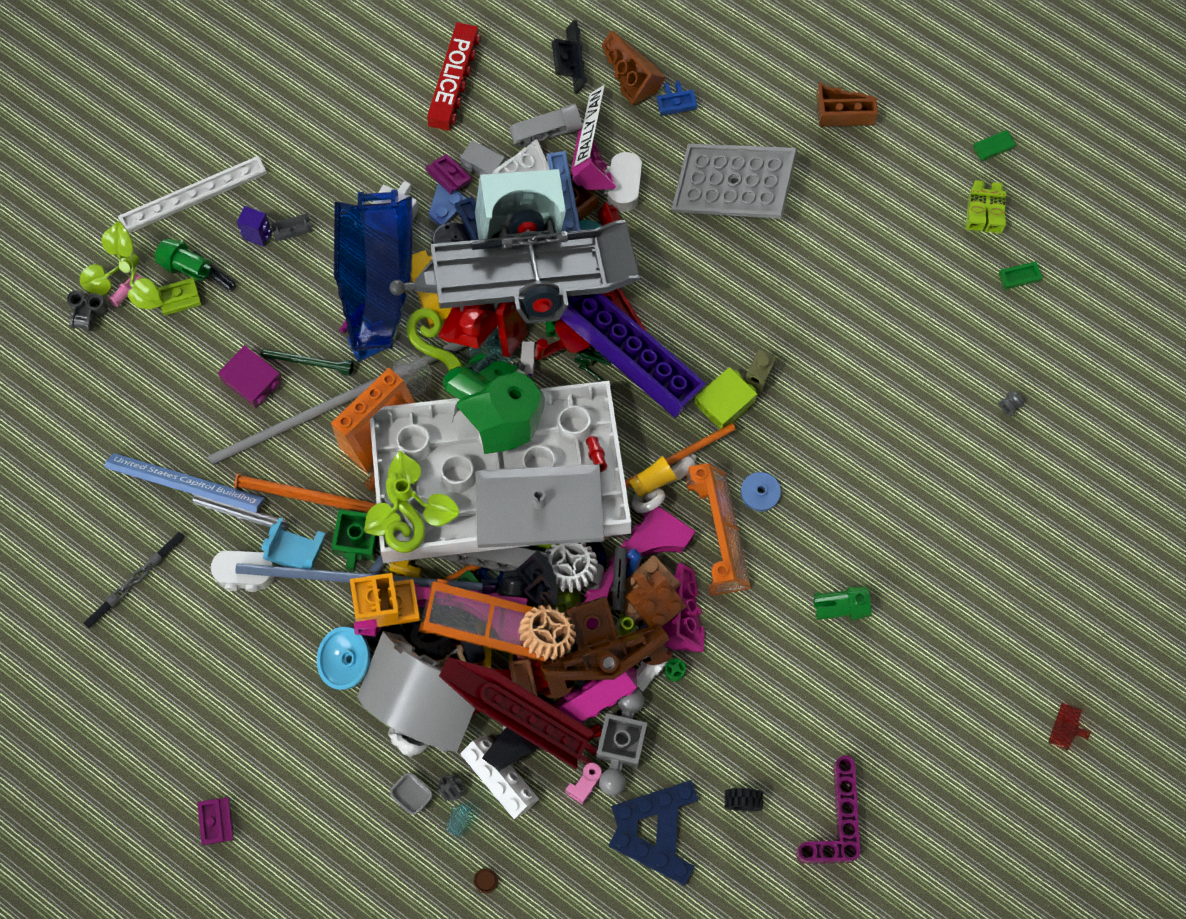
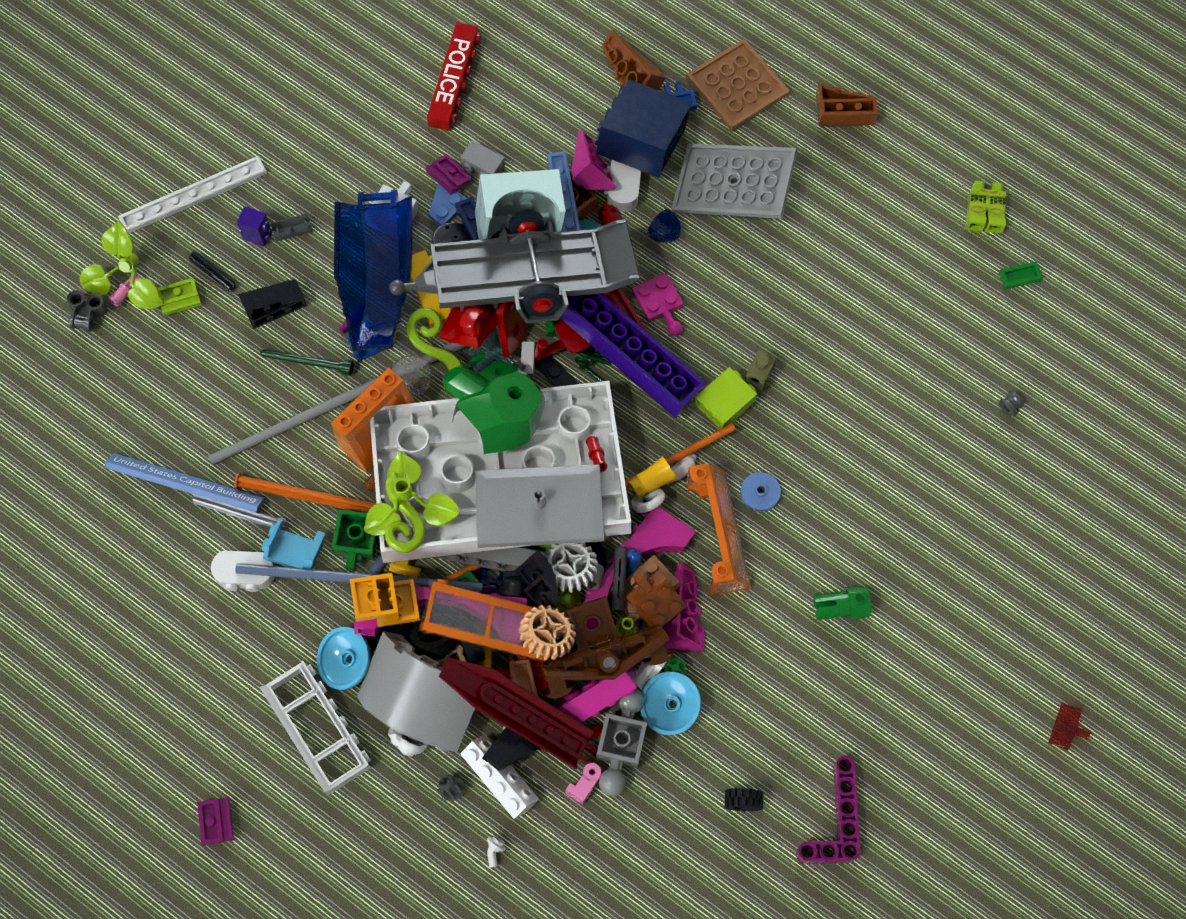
(113, 599): piece -> none
(176, 258): green piece -> none
(250, 376): magenta brick -> none
(272, 302): none -> black wedge
(329, 705): none -> white window
(411, 793): light grey piece -> none
(458, 820): clear light blue brick -> none
(485, 880): reddish brown piece -> none
(495, 845): none -> white plate
(506, 242): piece -> none
(527, 159): white wing -> none
(546, 126): light grey beam -> none
(555, 372): none -> black piece
(568, 57): black bracket -> none
(589, 125): white sticker -> none
(642, 128): none -> dark blue brick
(657, 707): none -> medium azure dish
(658, 299): none -> dark pink plate
(662, 856): dark blue plate -> none
(664, 227): none -> clear blue helmet
(737, 84): none -> medium nougat plate
(994, 145): green tile -> none

